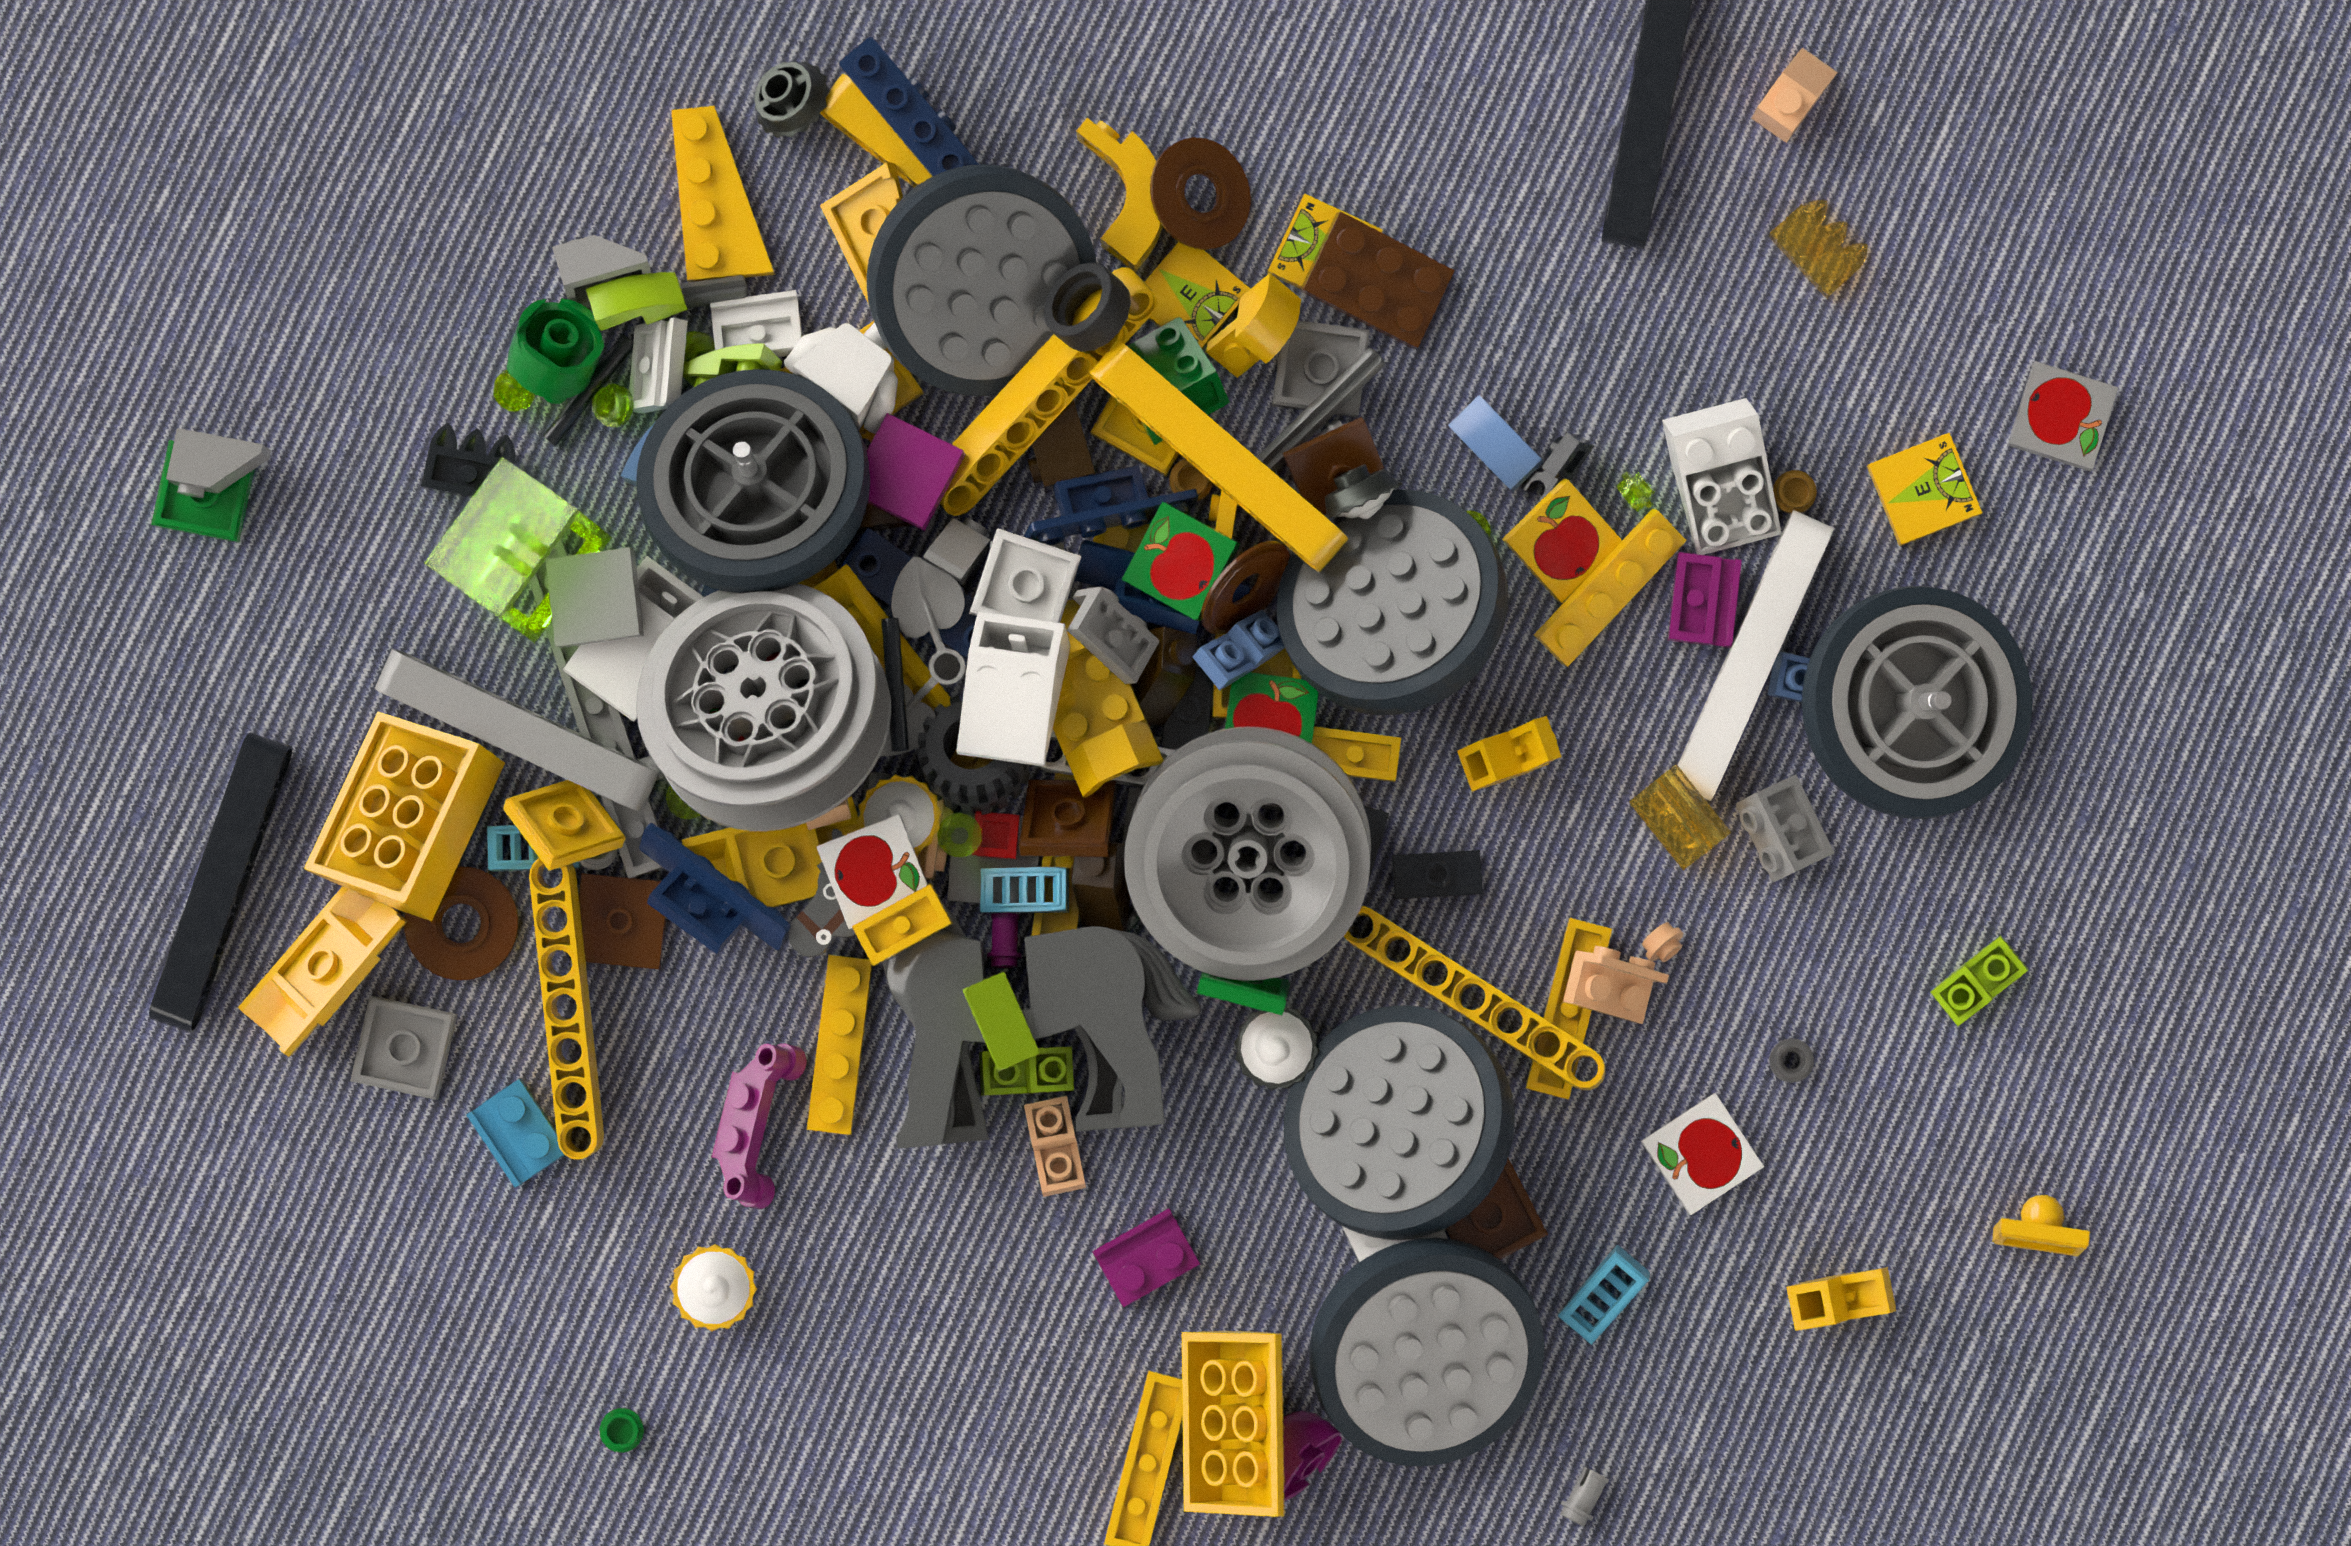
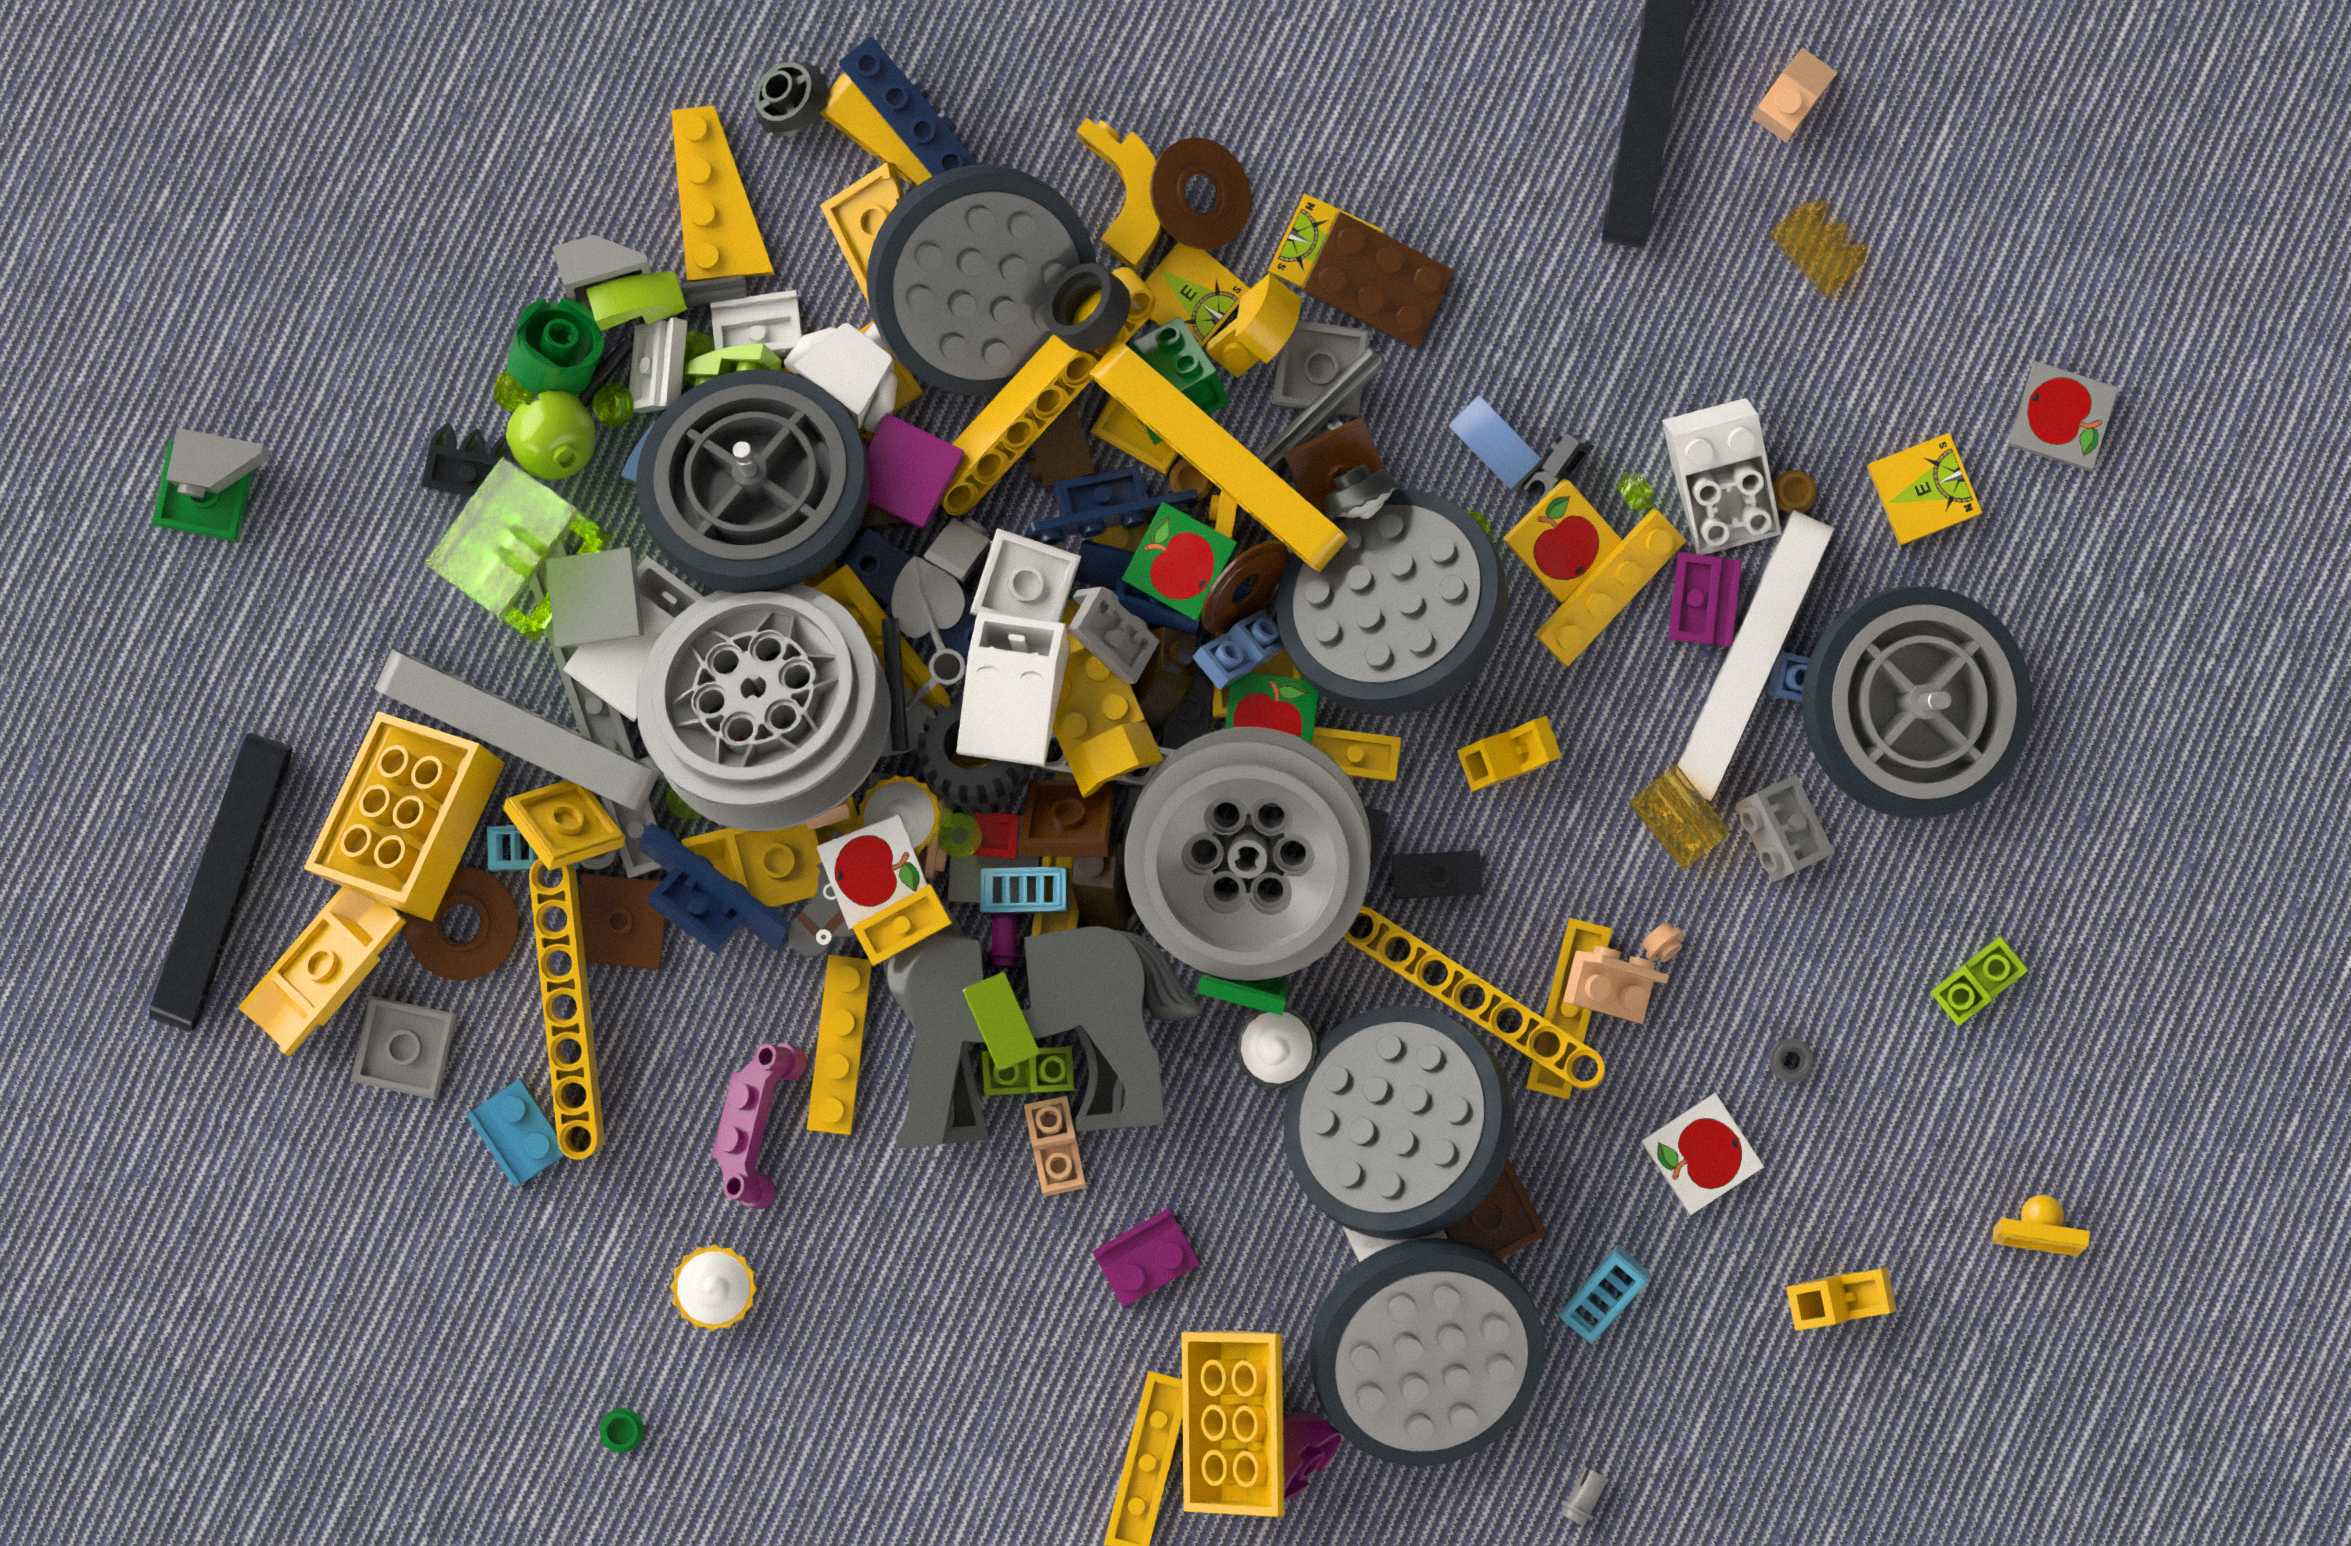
(552, 435): none -> lime cylinder

